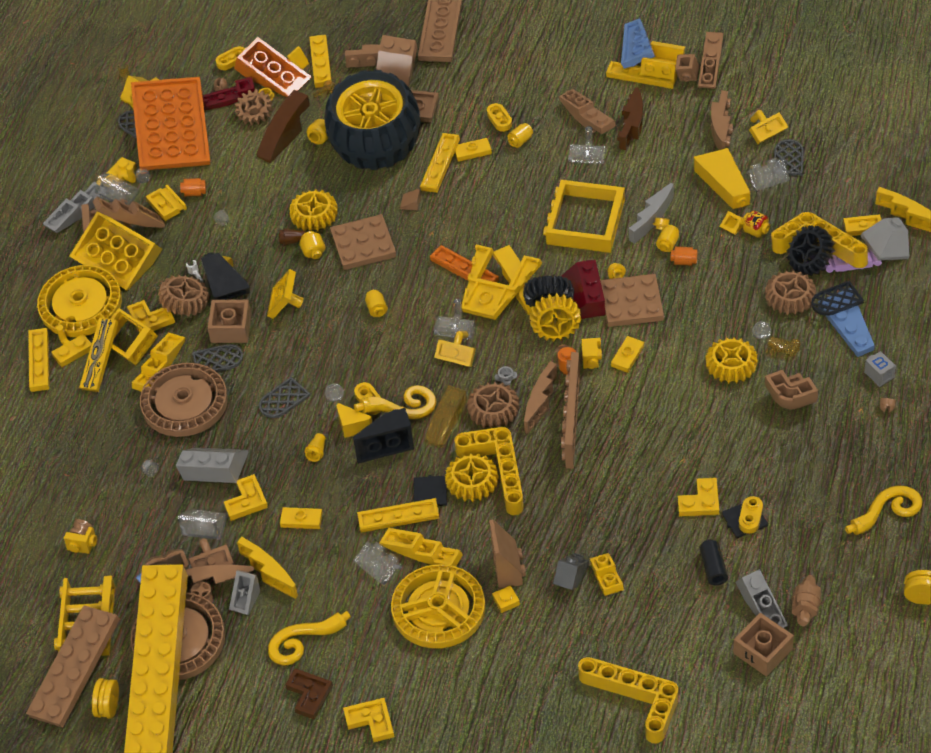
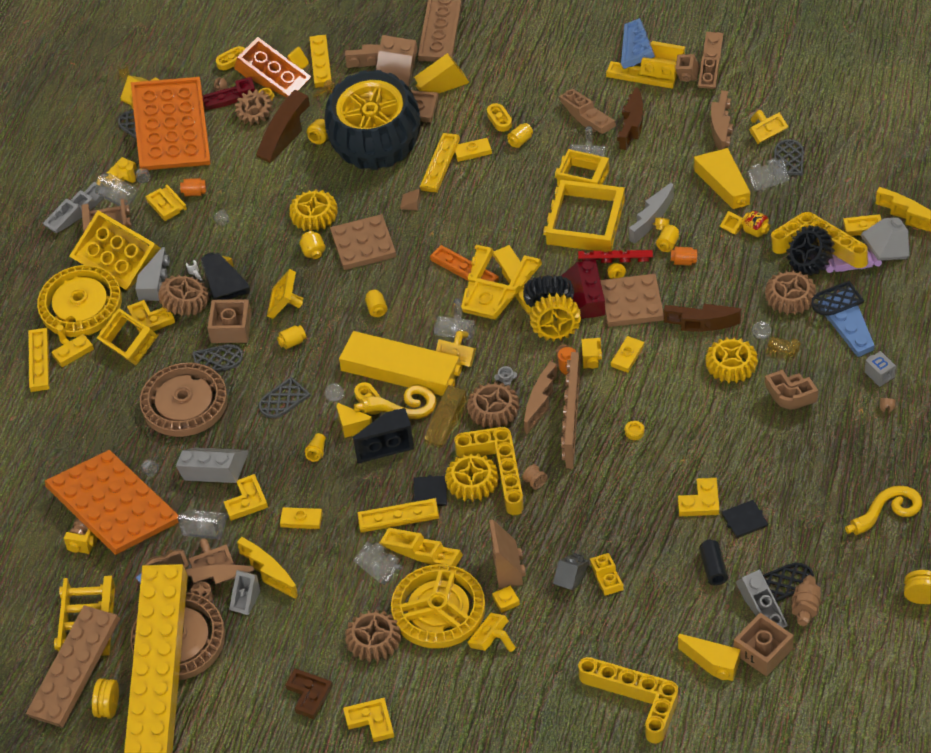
(98, 354): yellow tile -> none
(112, 501): none -> orange plate
(131, 214): medium nougat slope -> none
(152, 277): none -> light grey slope
(160, 357): yellow slope -> none
(289, 236): reddish brown cone -> none
(291, 336): none -> yellow brick
(326, 627): yellow plant -> none
(378, 640): none -> medium nougat gear
(399, 363): none -> yellow brick
(441, 76): none -> yellow slope
(489, 630): none -> yellow plate
(534, 476): none -> medium nougat wheel
(583, 160): none -> yellow window
(623, 257): none -> red wing
(634, 430): none -> yellow tile
(709, 318): none -> reddish brown slope
(715, 658): none -> yellow slope
(750, 512): yellow plate -> none
(783, 569): none -> black window

